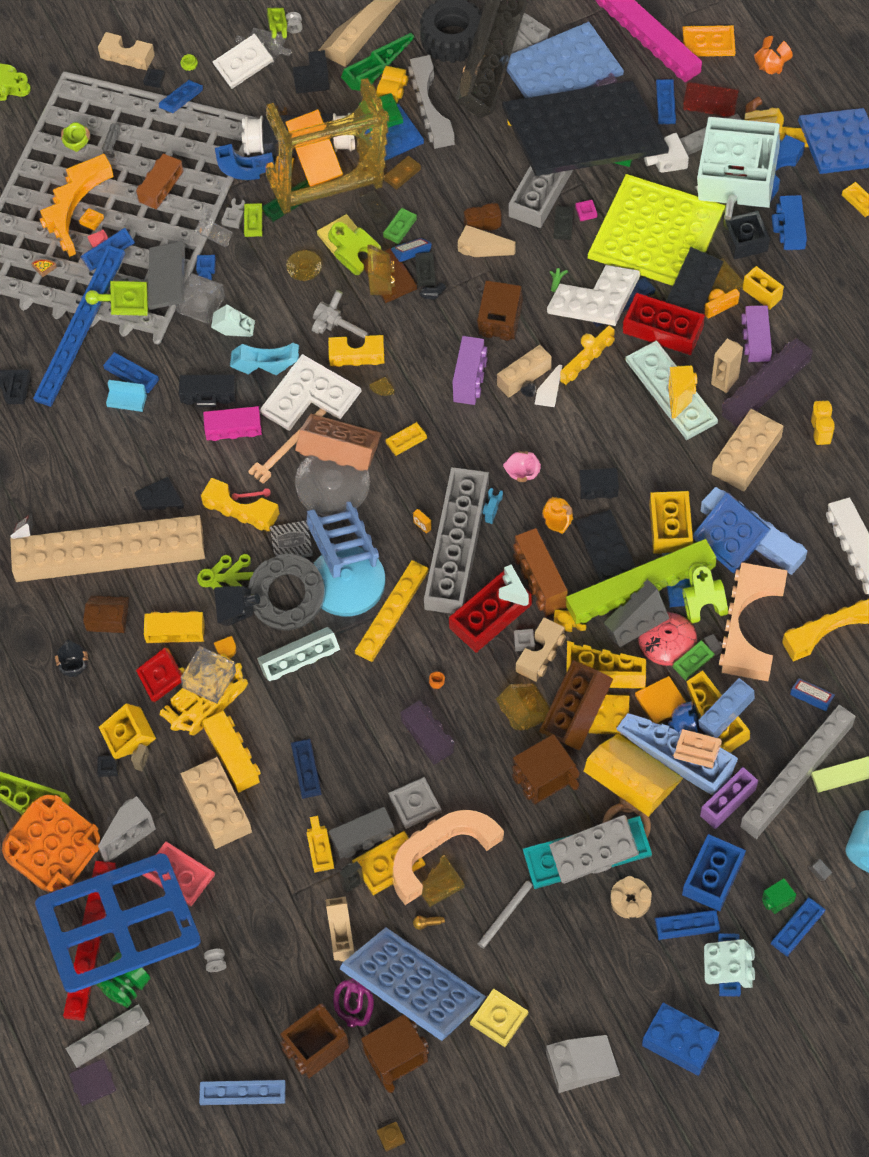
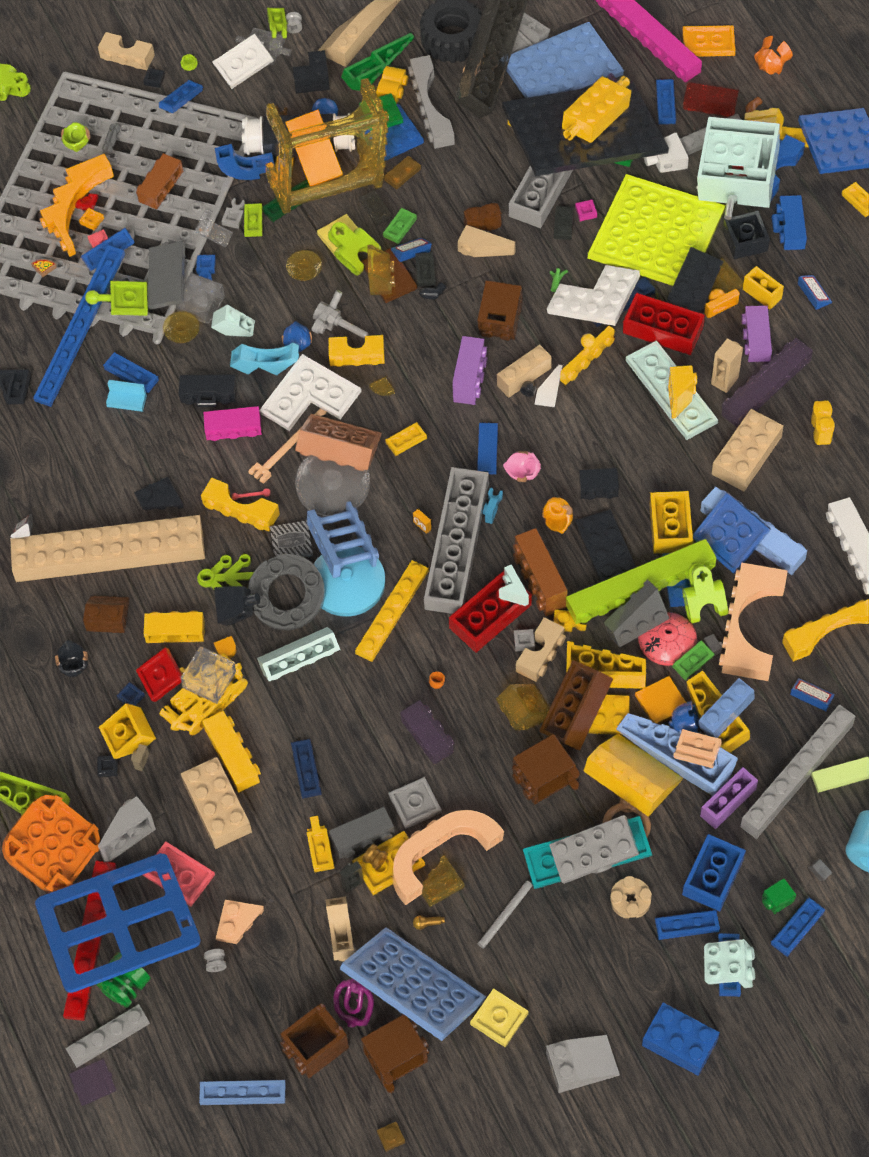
(87, 202): none -> red tile
(130, 695): none -> dark blue tile
(181, 321): none -> clear yellow dish
(236, 920): none -> light nougat wing
(297, 334): none -> blue hair
(325, 106): none -> blue hair
(375, 857): none -> pearl gold wheel
(487, 447): none -> blue tile
(596, 109): none -> yellow brick
(814, 291): none -> slope

